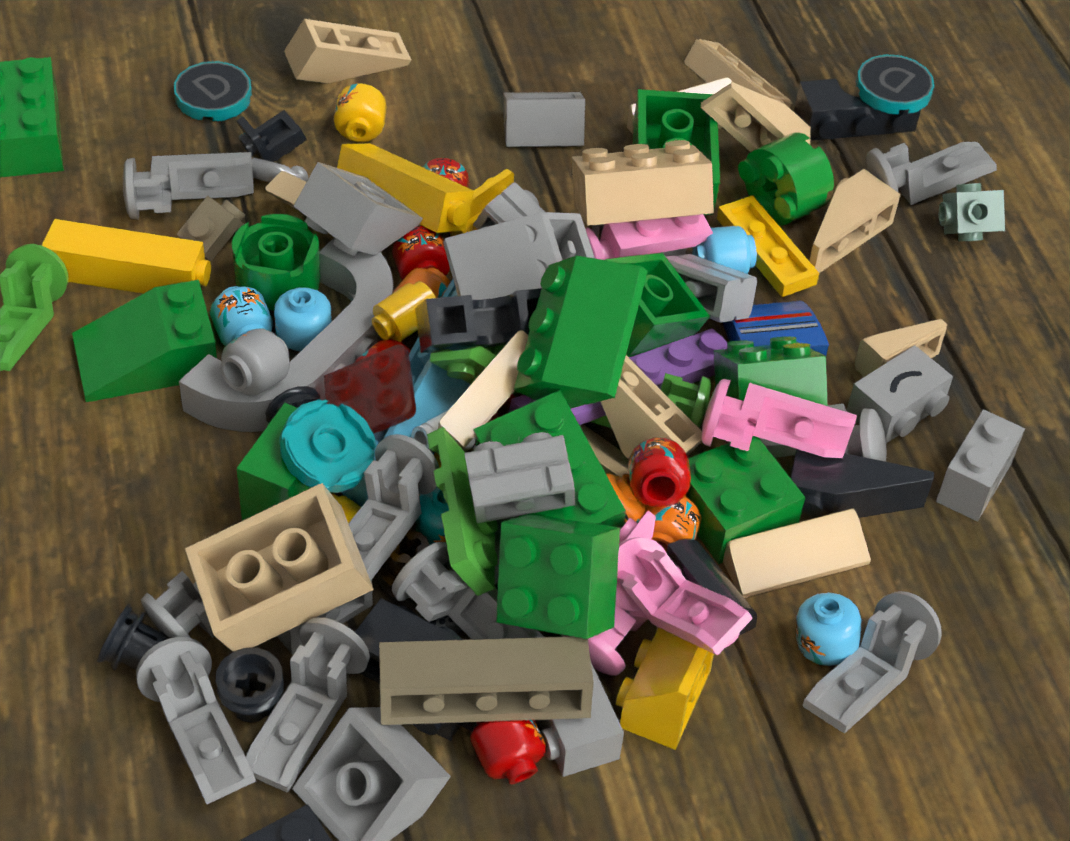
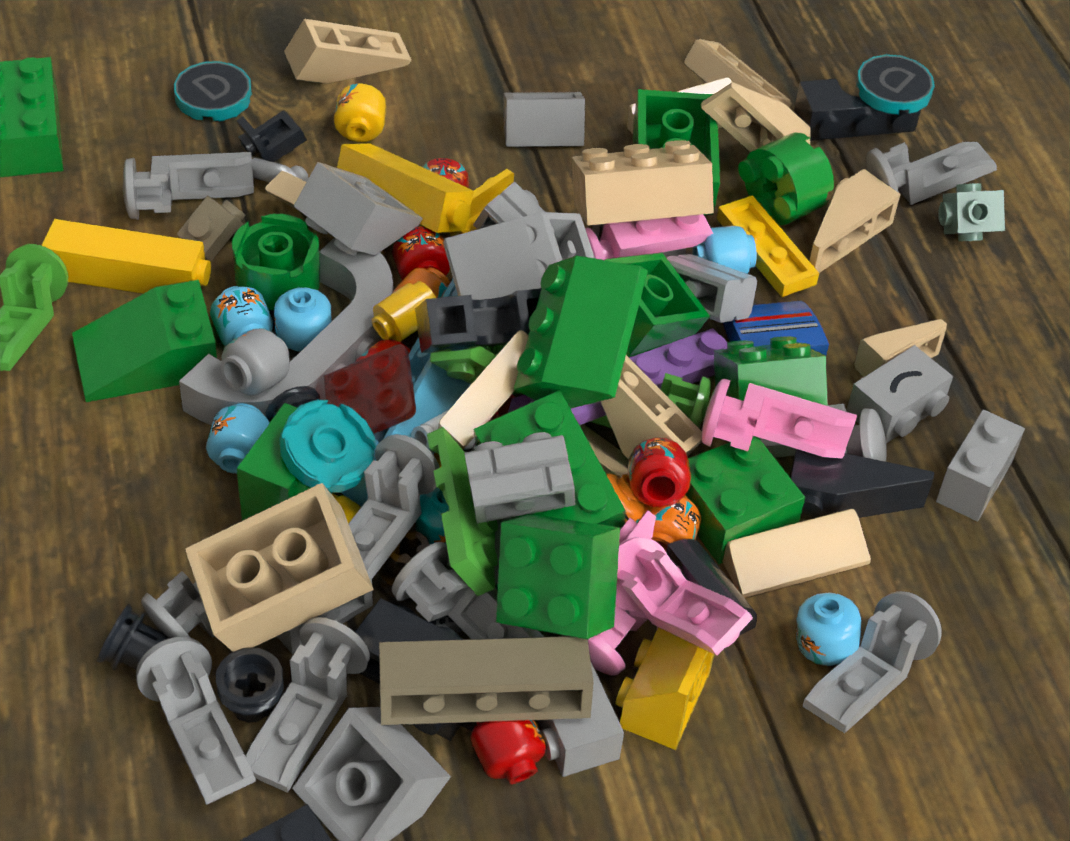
(234, 434): none -> medium azure head

